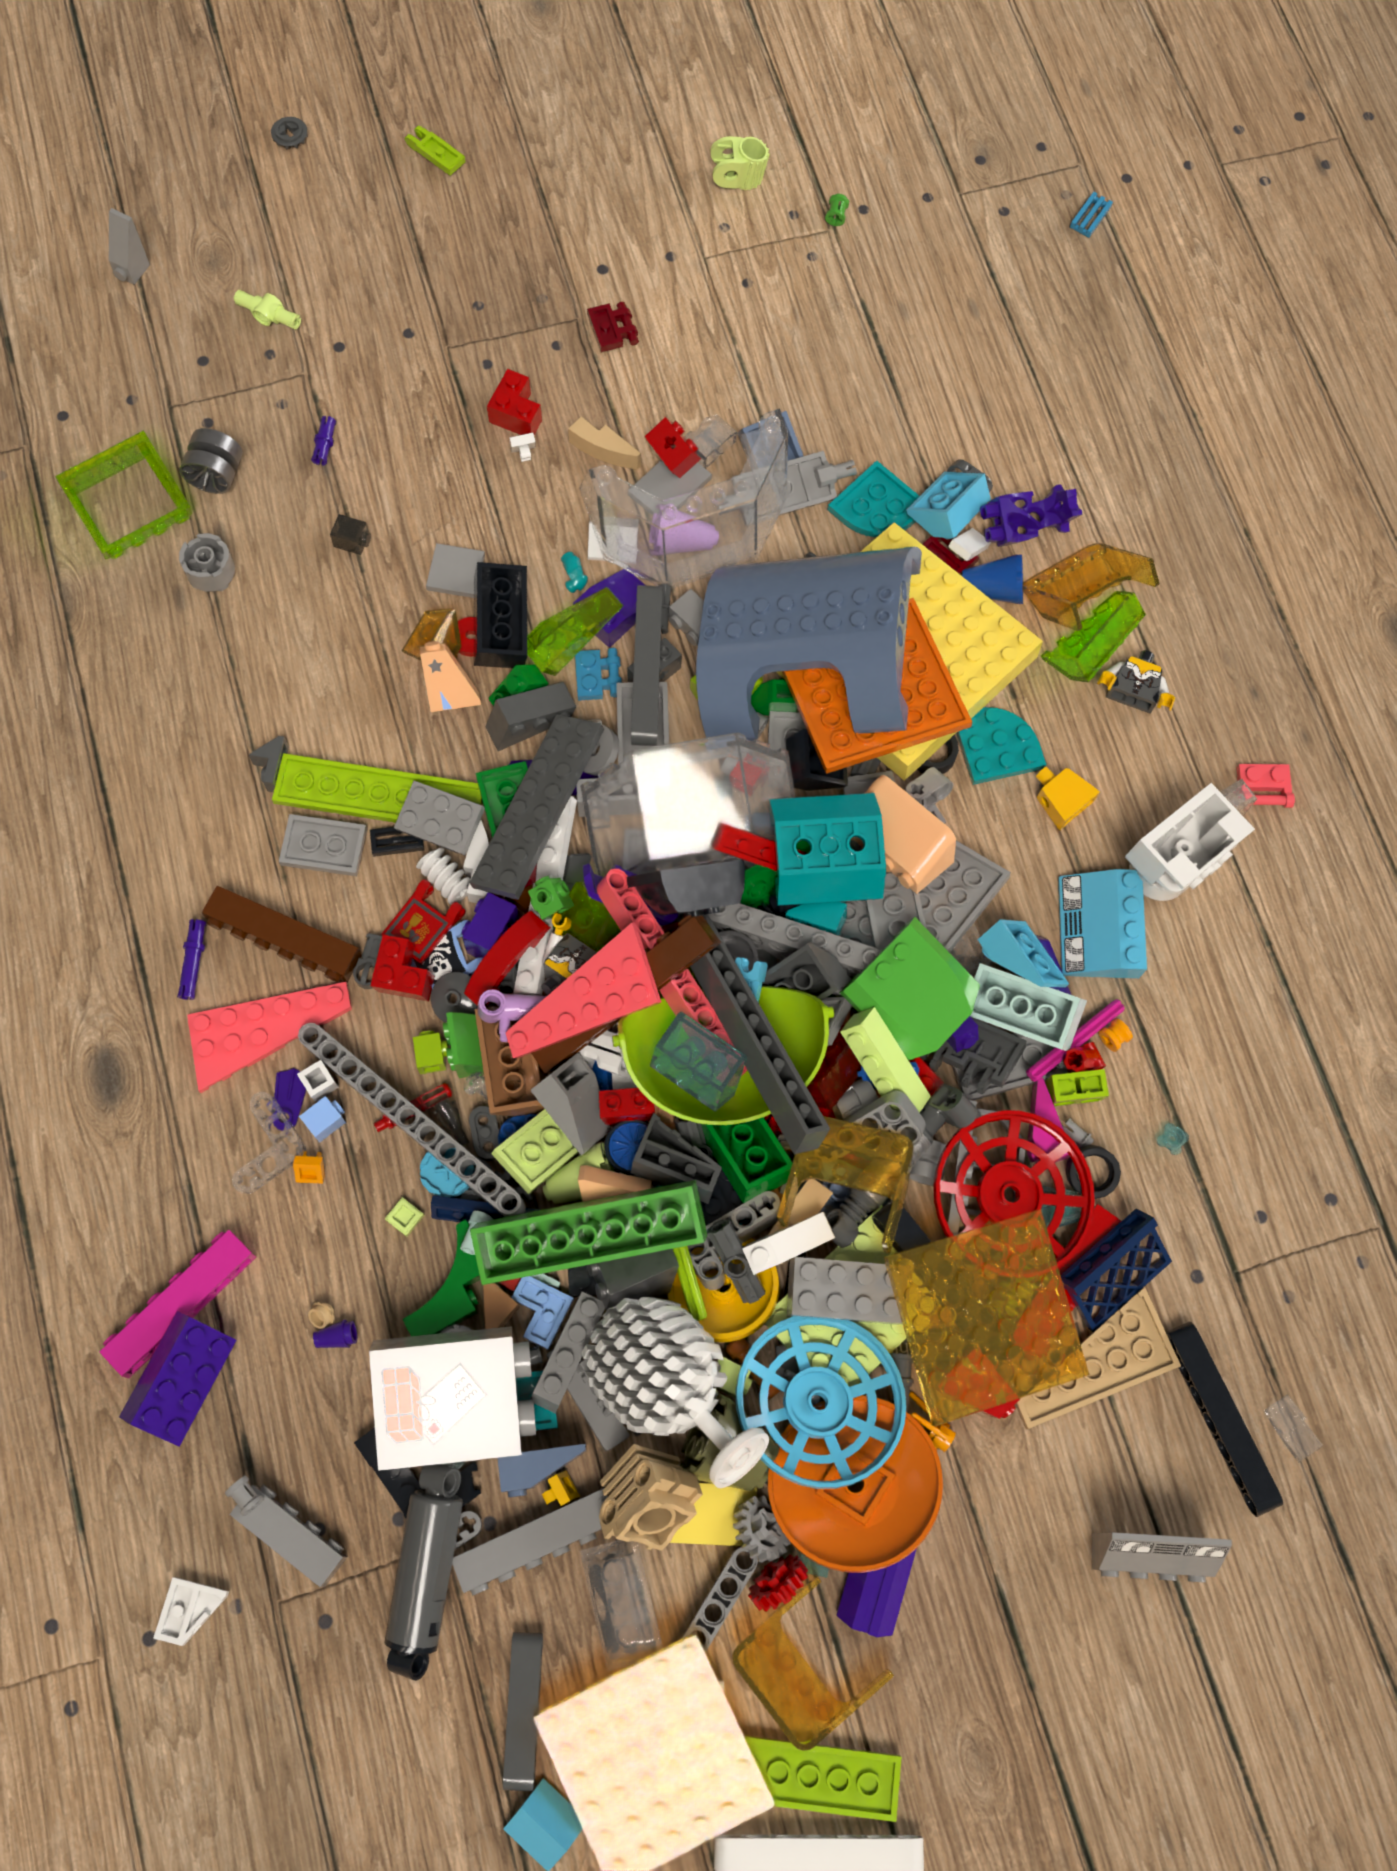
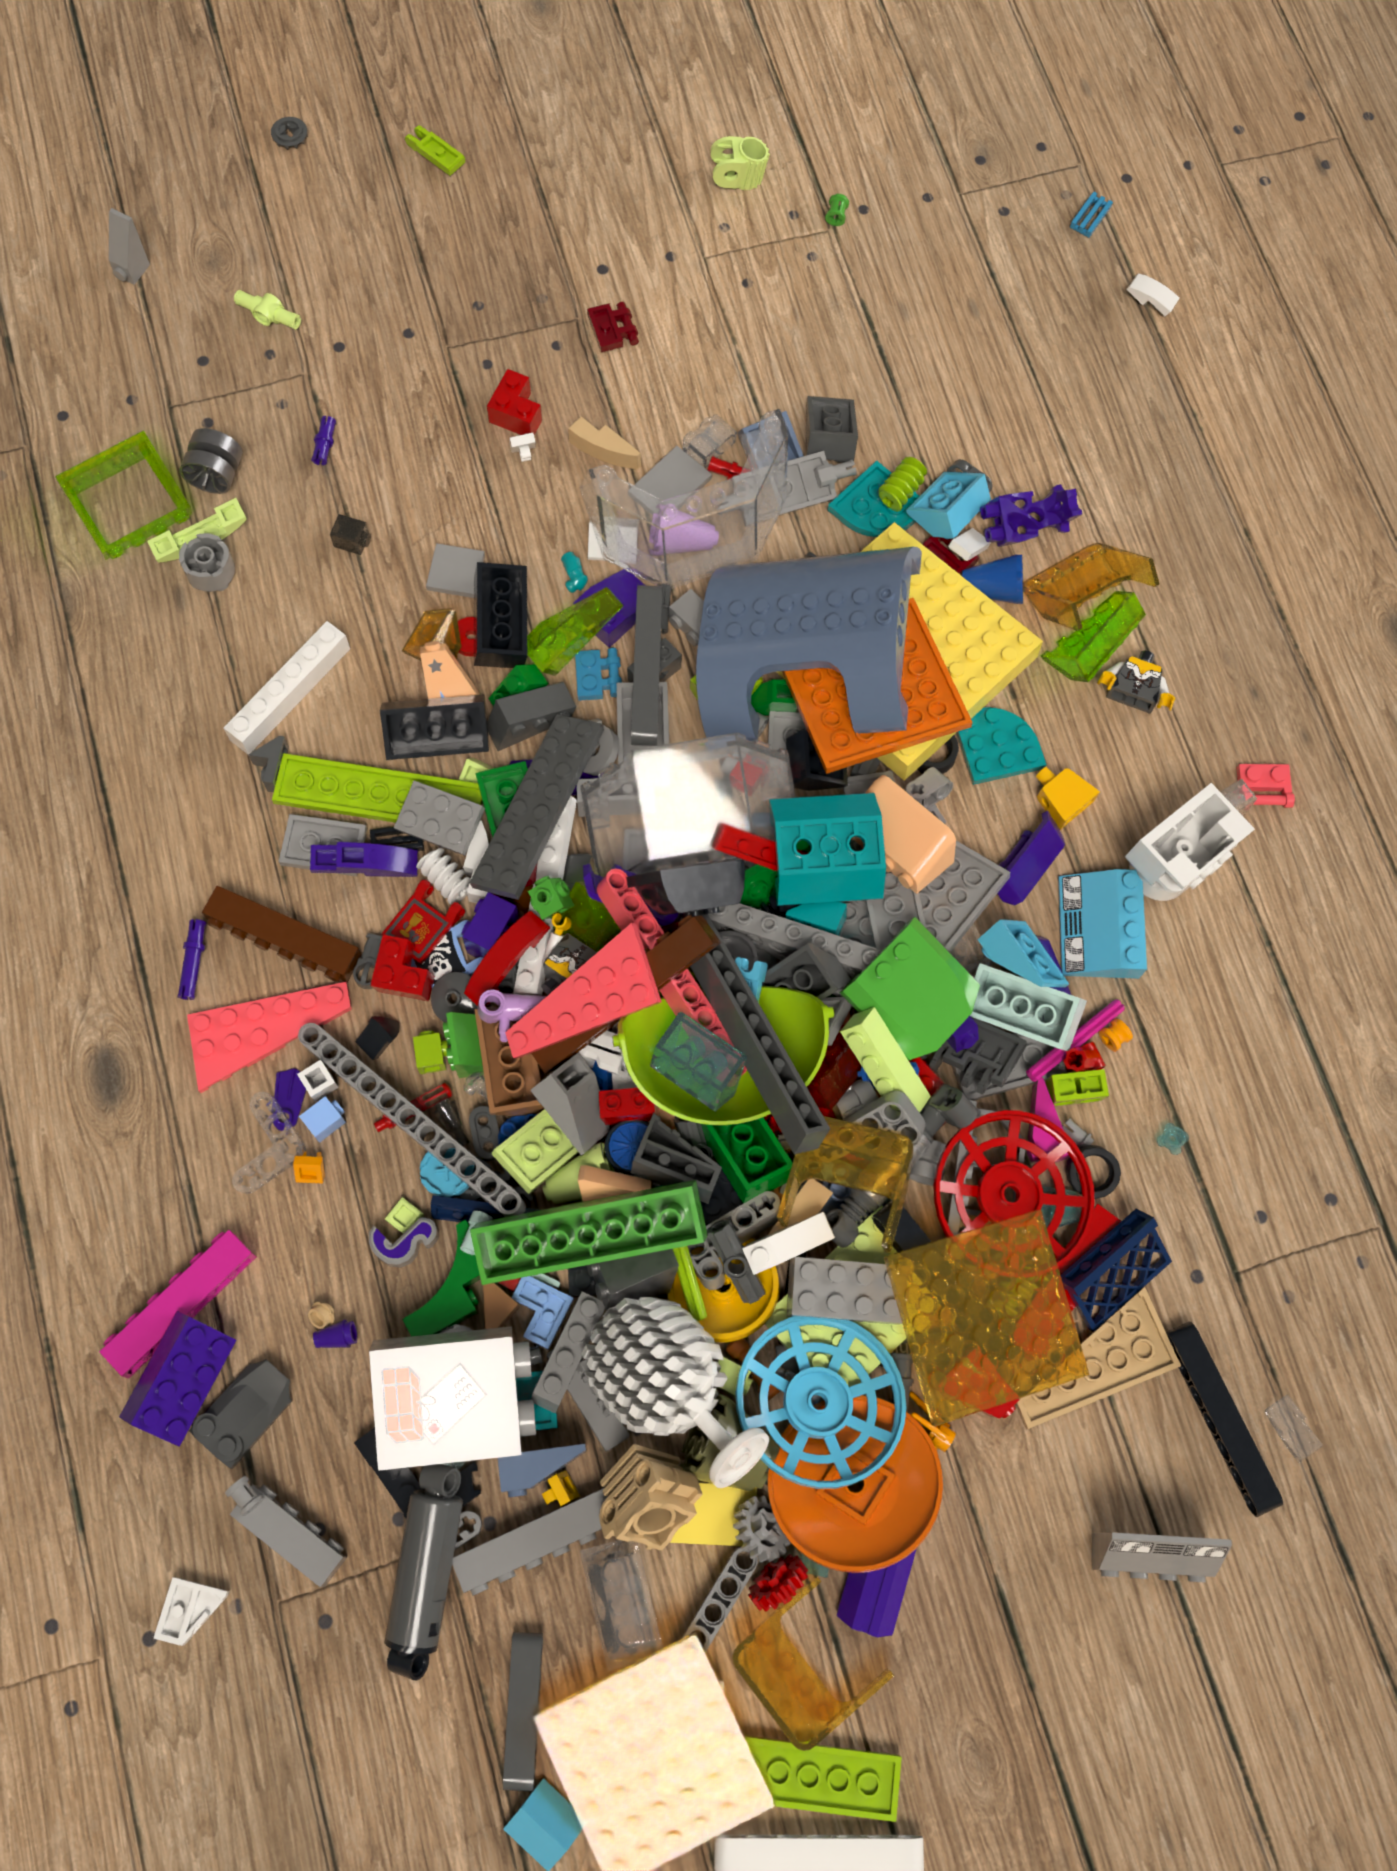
(223, 523): none -> yellowish green slope
(243, 1412): none -> dark grey slope
(287, 688): none -> white brick
(364, 858): none -> dark purple slope
(378, 1035): none -> black tile
(407, 1246): none -> light grey animal
(434, 727): none -> black brick
(471, 767): none -> yellowish green slope
(663, 439): red brick -> none
(724, 468): none -> red pin
(831, 428): none -> dark grey slope
(902, 483): none -> lime piece
(1031, 859): none -> dark purple piece
(1147, 289): none -> white slope

